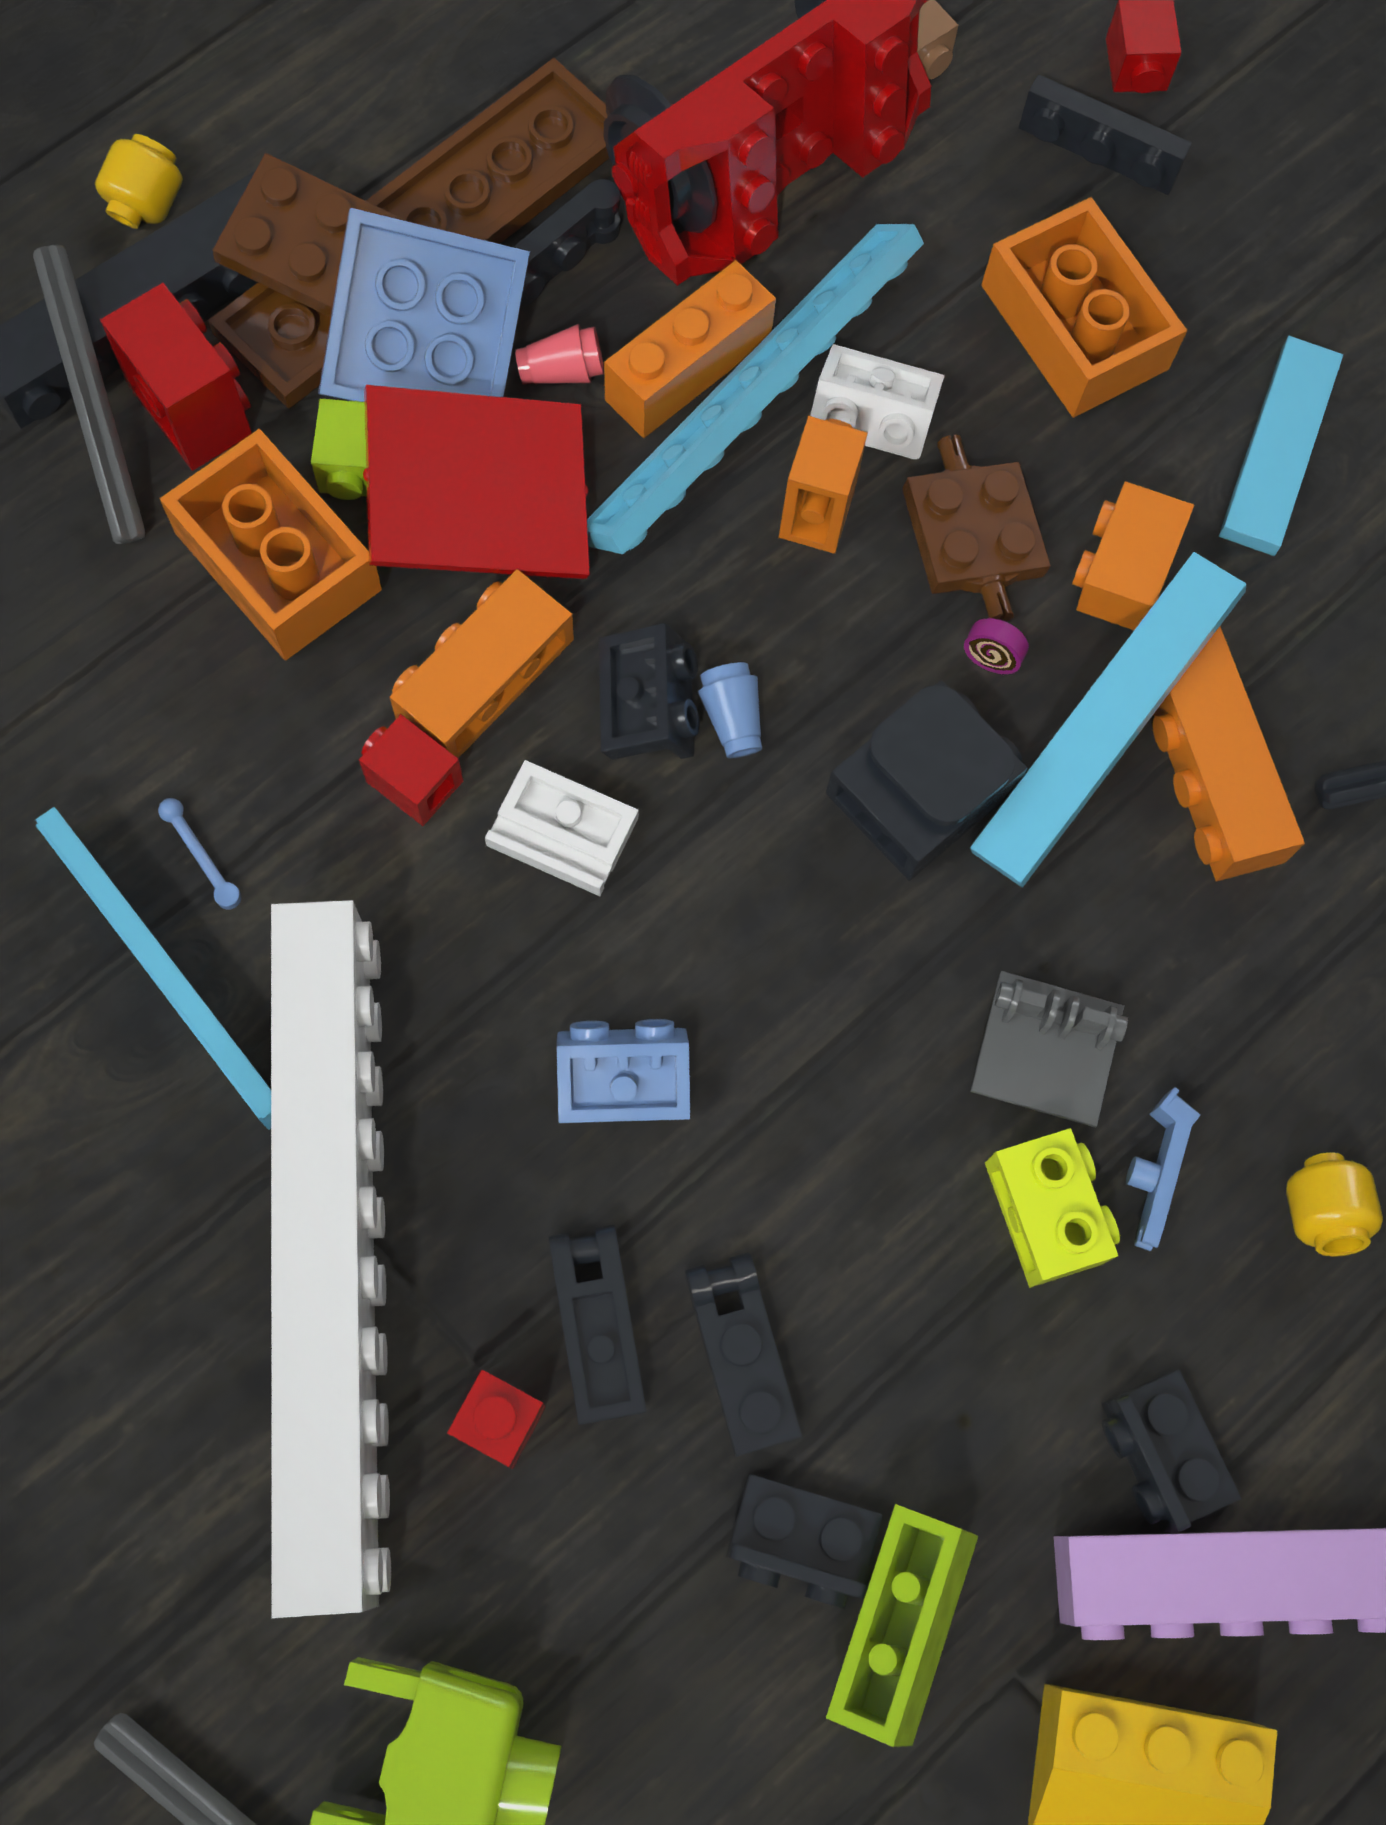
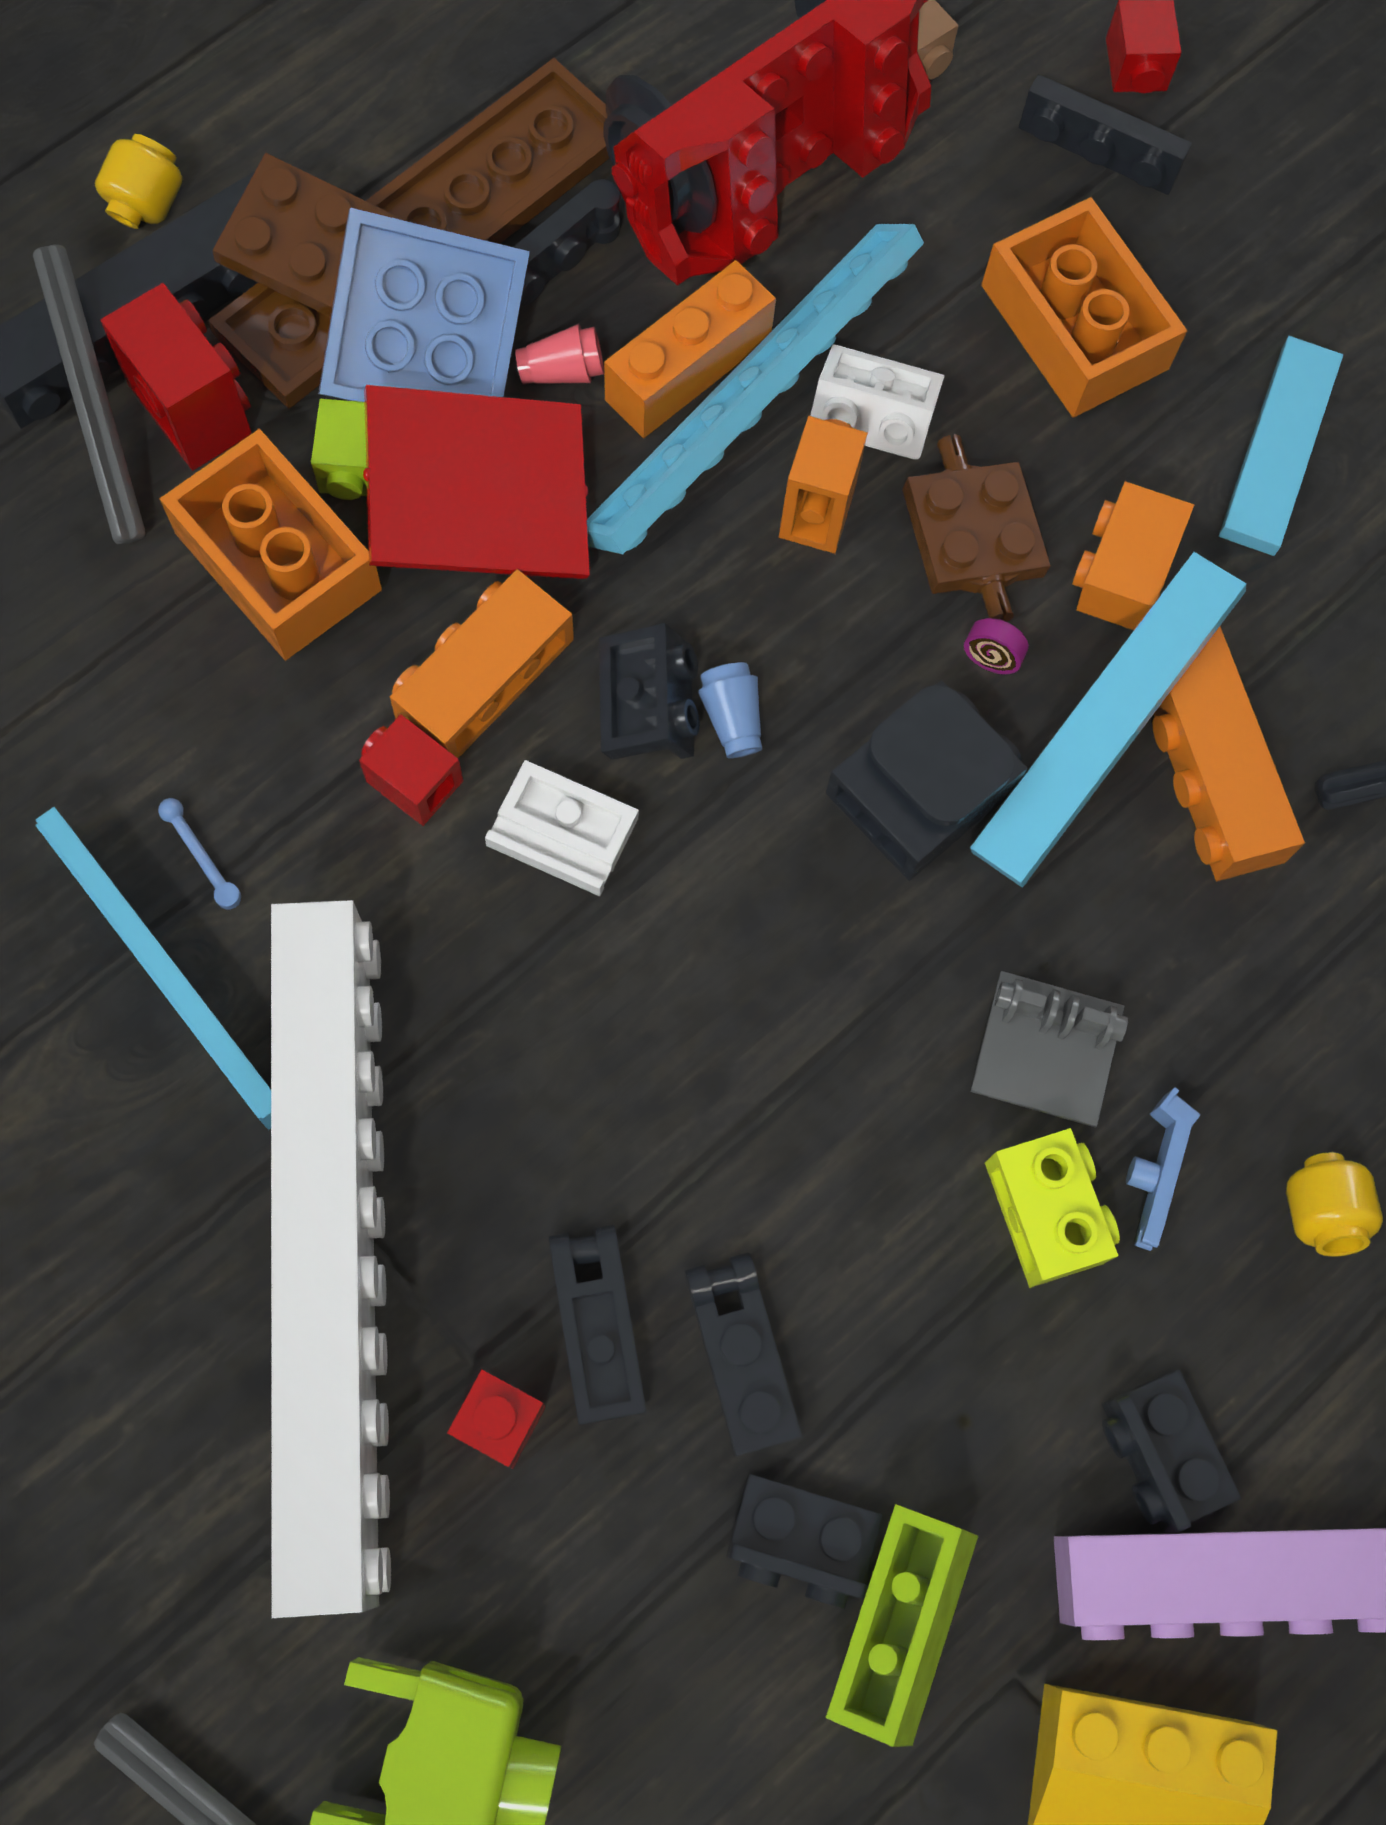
(623, 1072): medium blue bracket -> none

